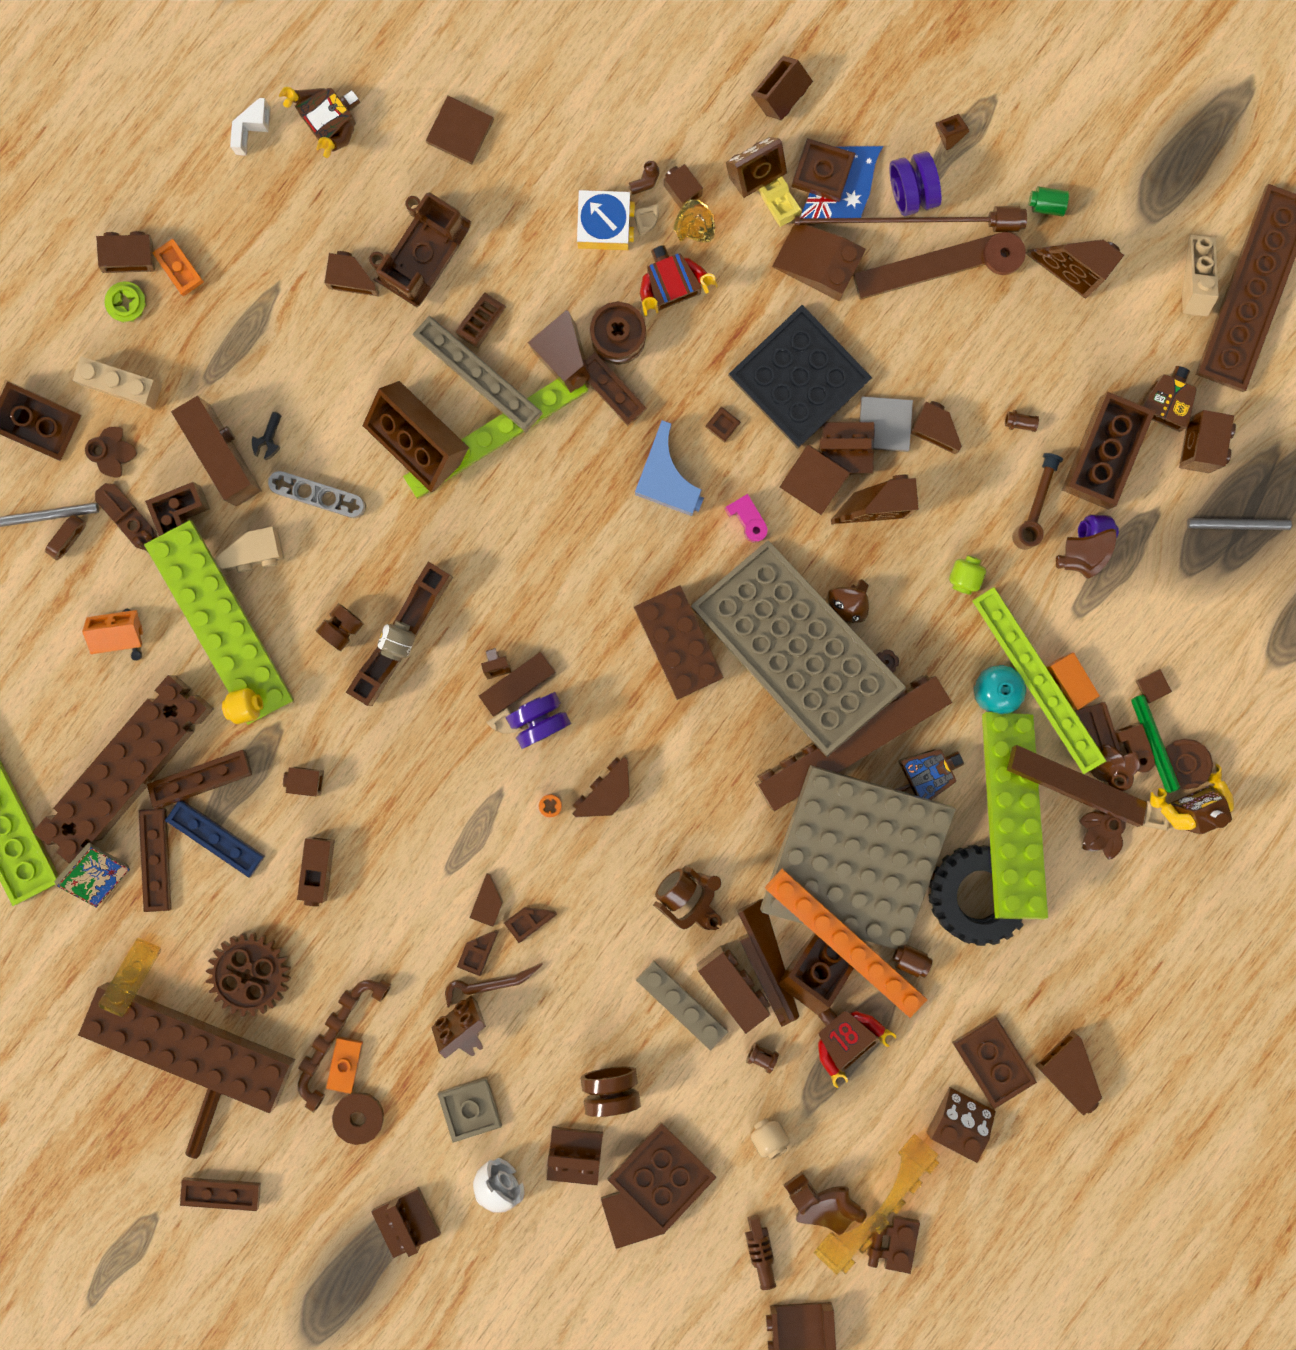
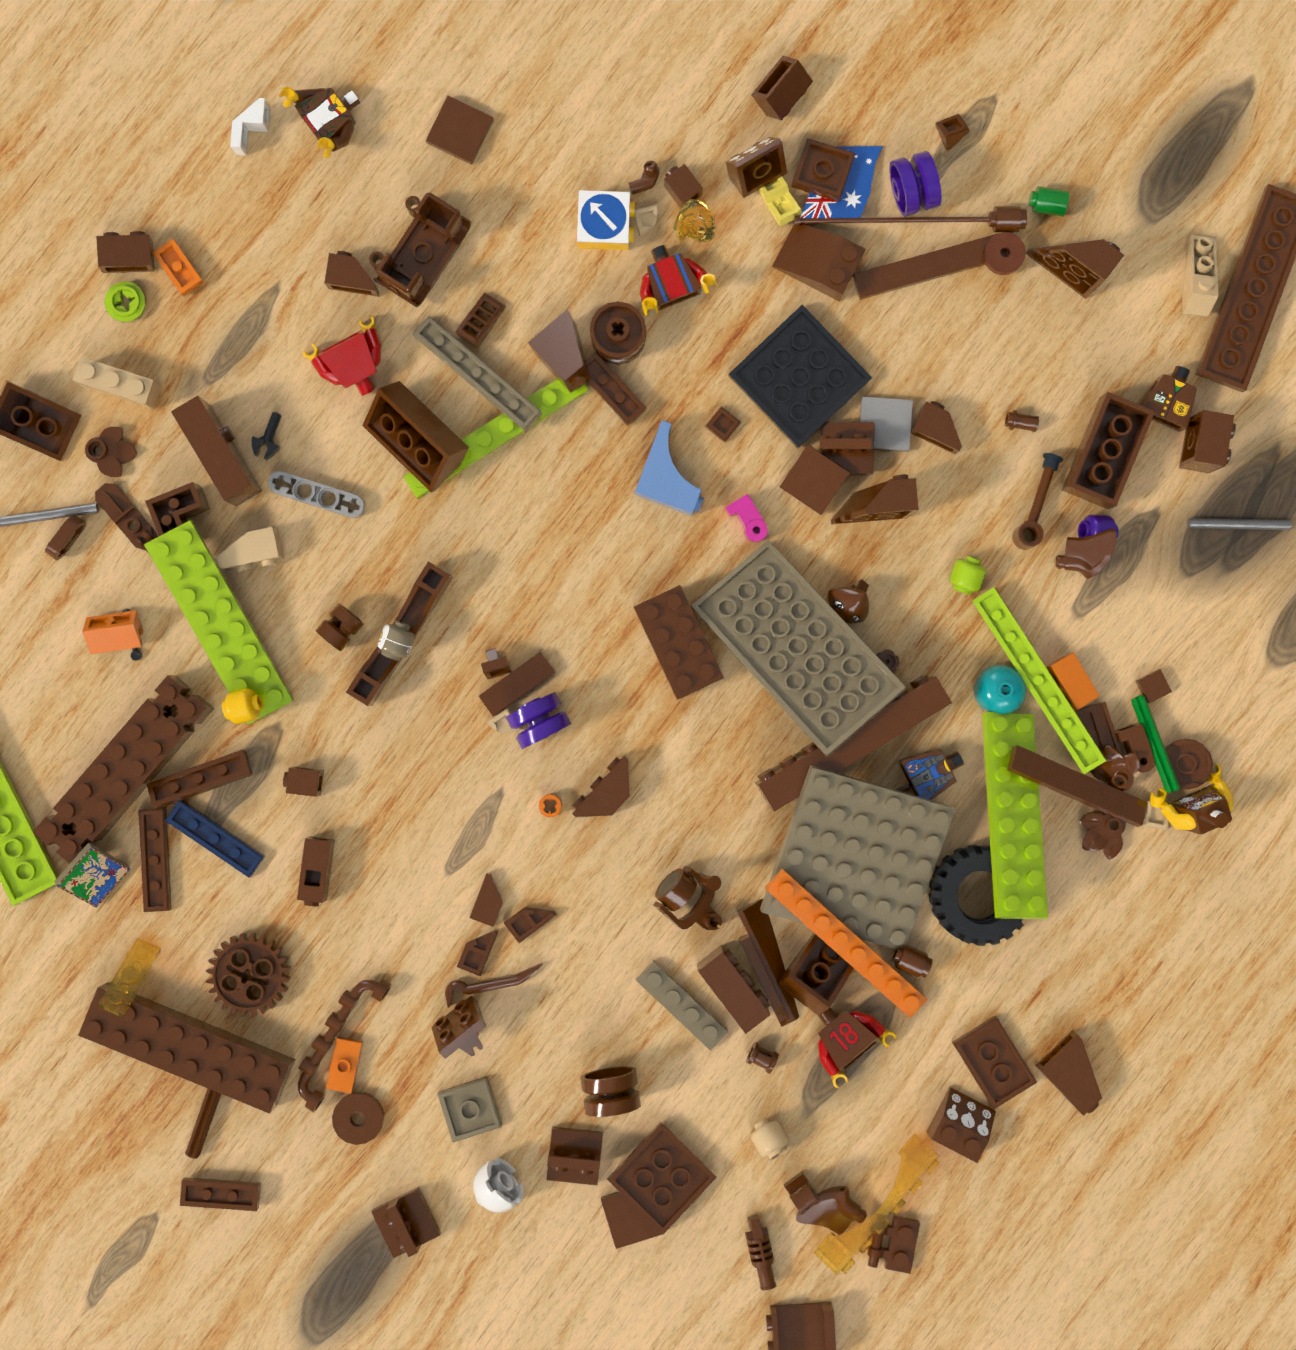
(350, 359): none -> red torso

